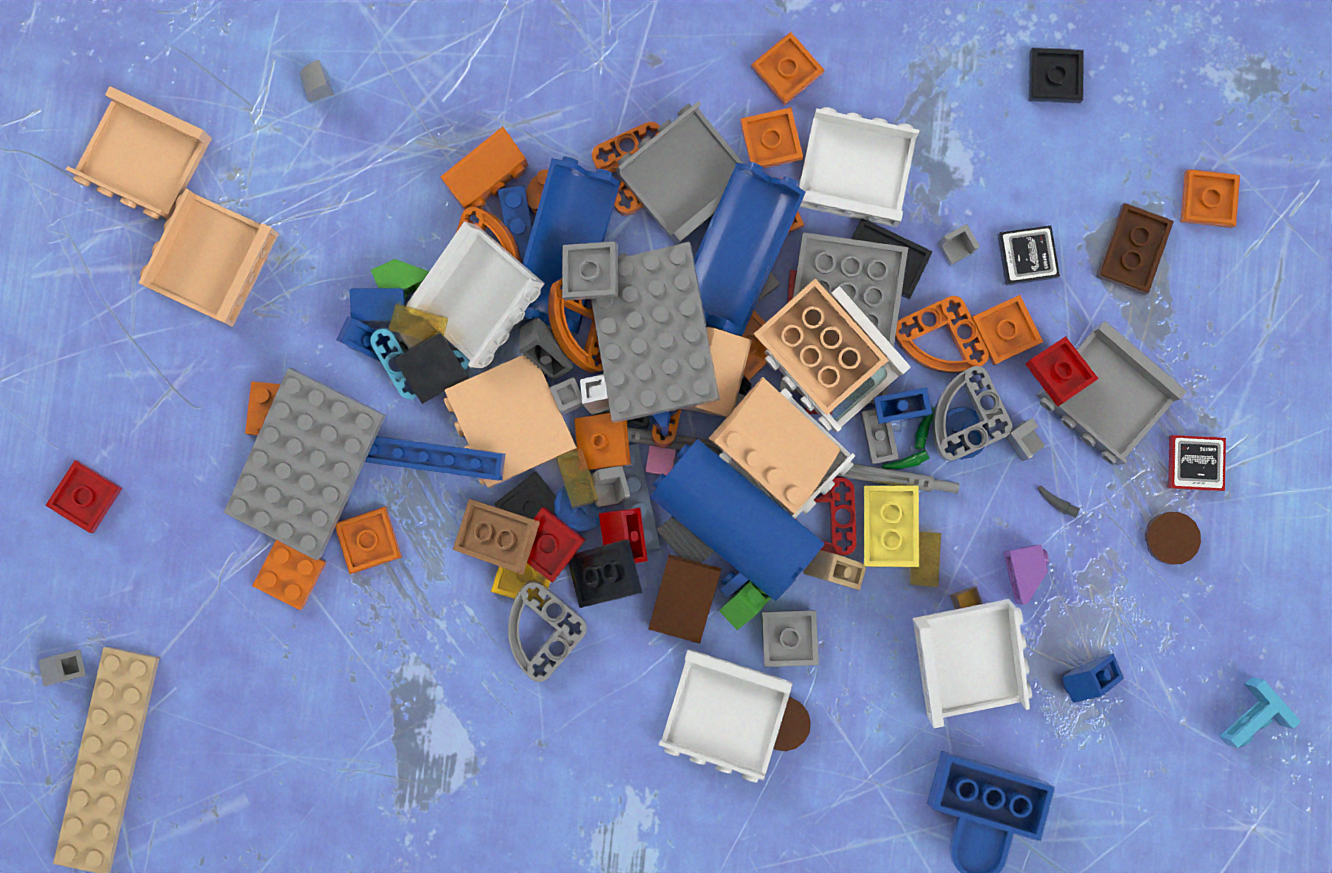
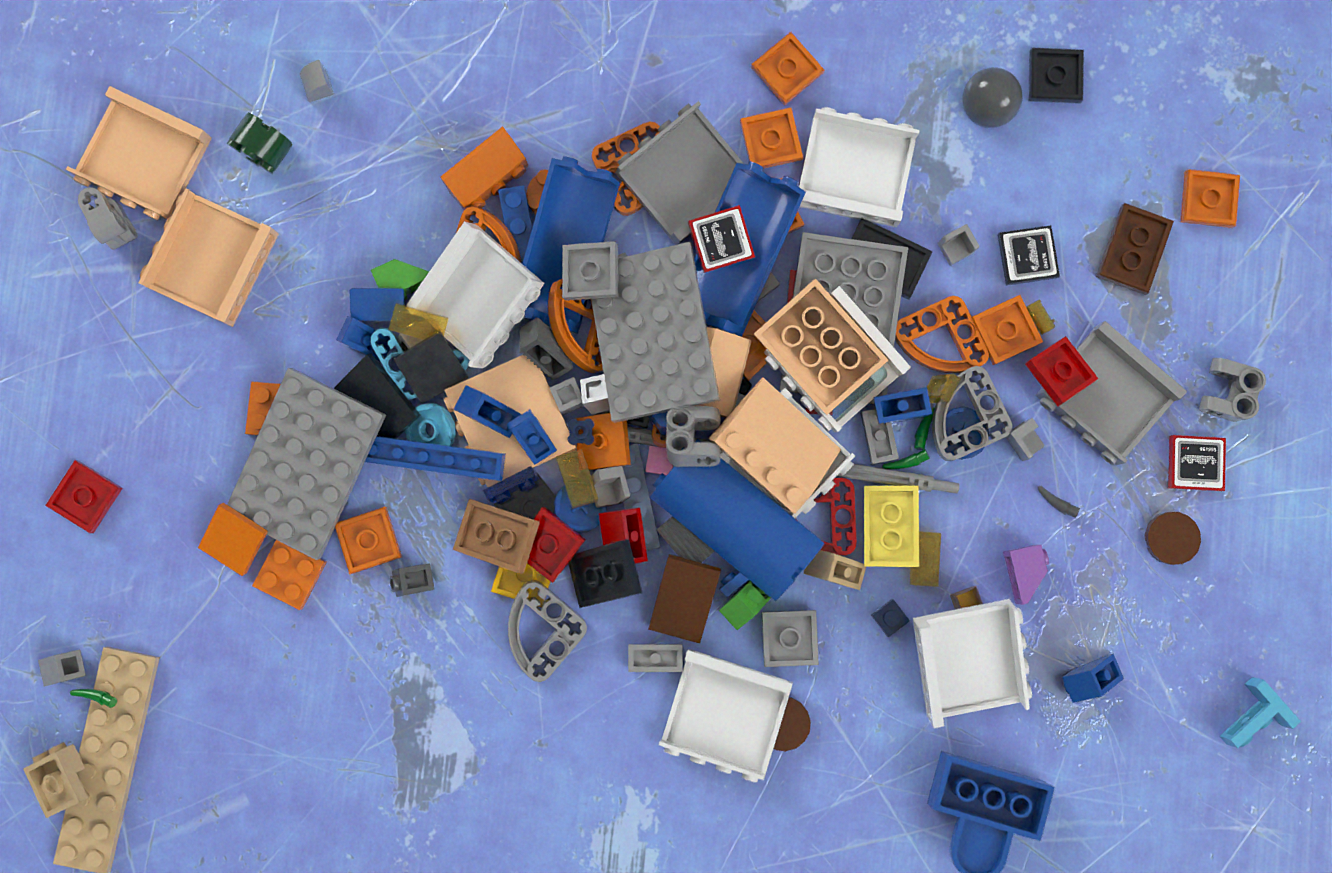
(56, 778): none -> tan plate
(98, 696): none -> green helmet
(107, 220): none -> light grey piece
(232, 539): none -> orange tile
(260, 143): none -> dark green brick
(375, 388): none -> black tile
(411, 580): none -> dark grey bracket
(440, 420): none -> medium azure tile
(486, 410): none -> blue slope
(522, 480): none -> clear blue plate
(532, 436): none -> blue slope
(575, 437): none -> dark blue plate
(655, 657): none -> light grey plate
(695, 453): none -> light grey piece
(721, 239): none -> tile
(890, 618): none -> dark blue plate
(942, 387): none -> clear yellow tile
(992, 97): none -> dark grey piece
(1040, 317): none -> clear yellow pin
(1239, 392): none -> light grey piece

